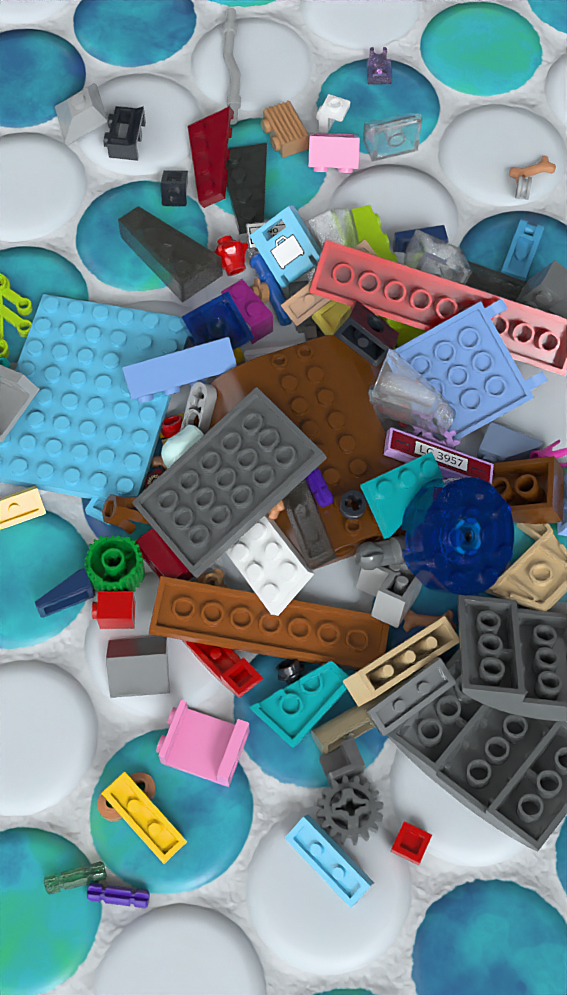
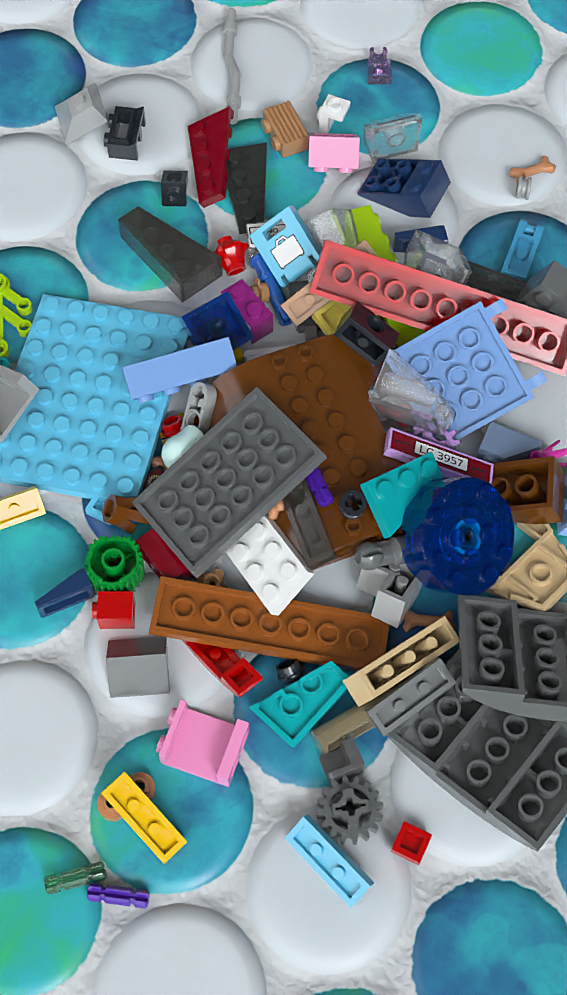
(406, 185): none -> dark blue slope

